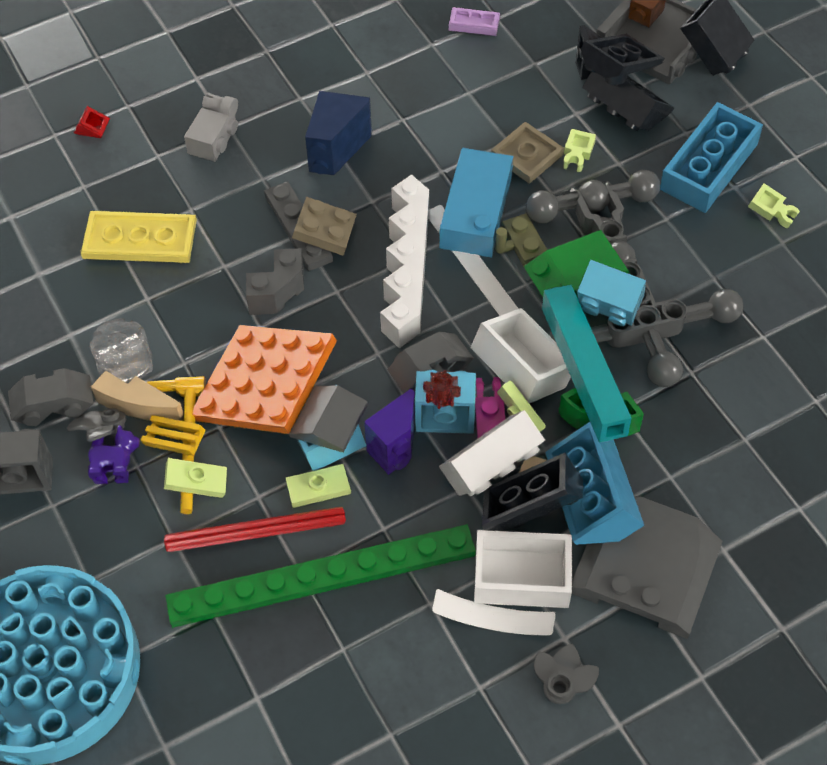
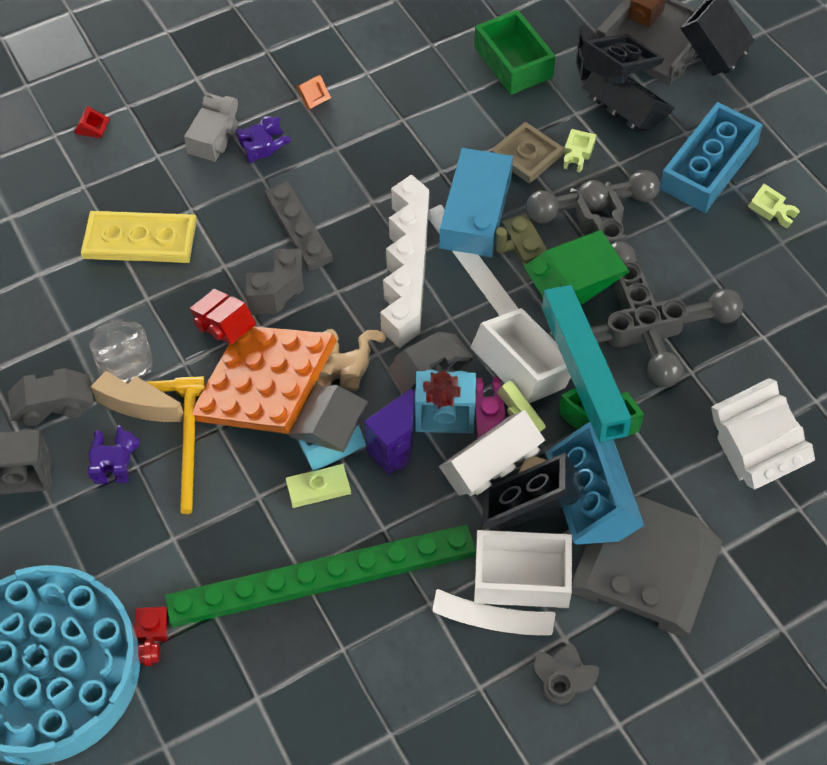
(99, 423): dark grey plate -> none
(150, 626): none -> red plate
(154, 429): yellow tile -> none
(195, 478): yellowish green plate -> none
(222, 316): none -> red piece
(254, 529): red axle -> none
(258, 138): none -> dark purple animal
(313, 92): none -> orange plate
(324, 226): dark tan plate -> none
(336, 130): dark blue slope -> none
(348, 366): none -> tan animal
(474, 21): lavender plate -> none
(514, 51): none -> green piece
(611, 293): medium azure brick -> none
(761, 434): none -> white slope

